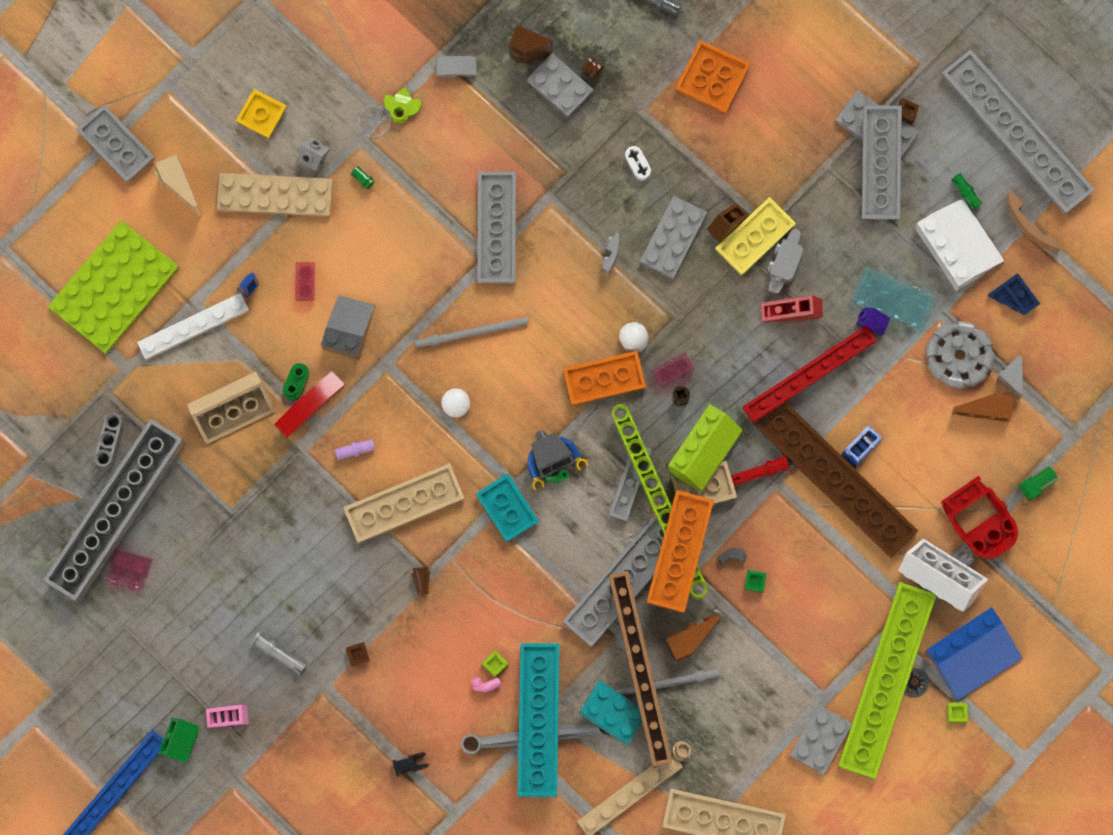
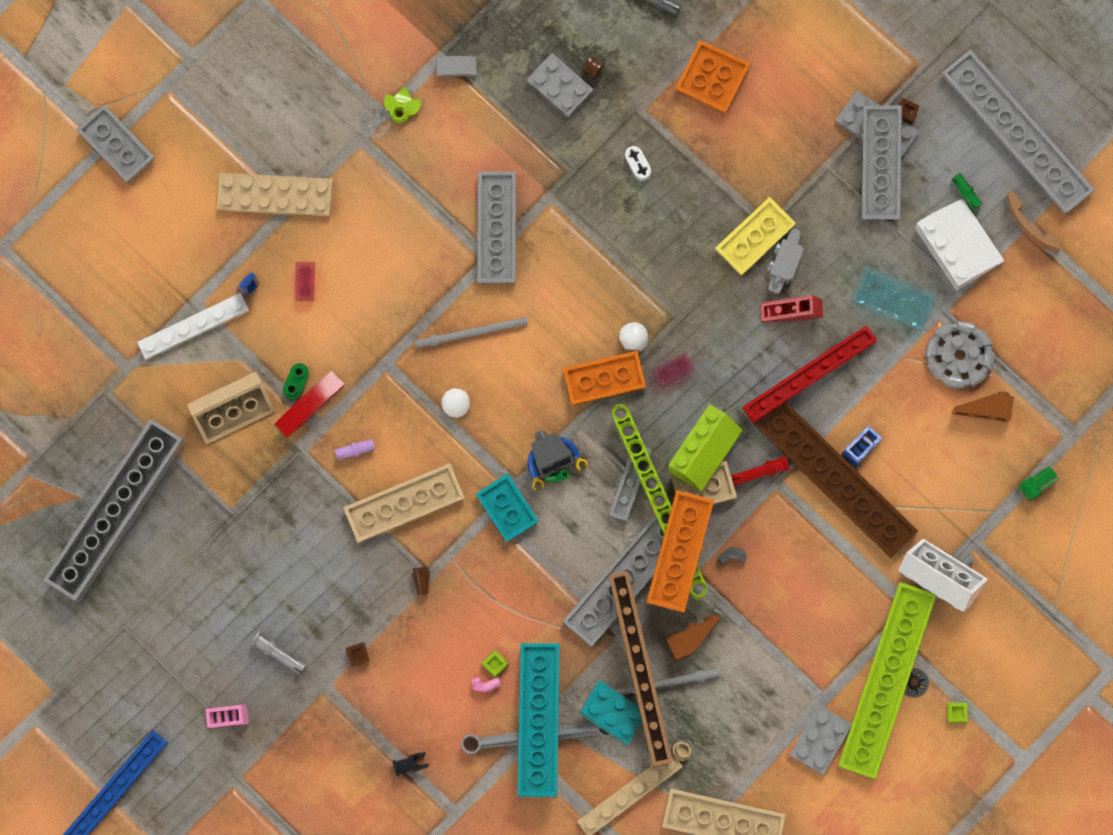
(107, 432): light grey beam -> none
(113, 287): lime plate -> none
(131, 564): clear pink plate -> none
(174, 178): tan slope -> none
(179, 740): green brick -> none
(261, 114): yellow plate -> none
(312, 154): light grey brick -> none
(347, 327): slope -> none
(366, 181): green pin -> none
(529, 46): reddish brown slope -> none
(611, 249): light grey slope -> none
(673, 237): light grey plate -> none
(678, 390): dark brown bush -> none
(727, 222): reddish brown slope -> none
(755, 581): green plate -> none
(873, 320): dark purple bracket -> none
(974, 653): blue slope -> none
(993, 535): red slope -> none
(1013, 377): light grey slope -> none
(1015, 295): dark blue wing -> none

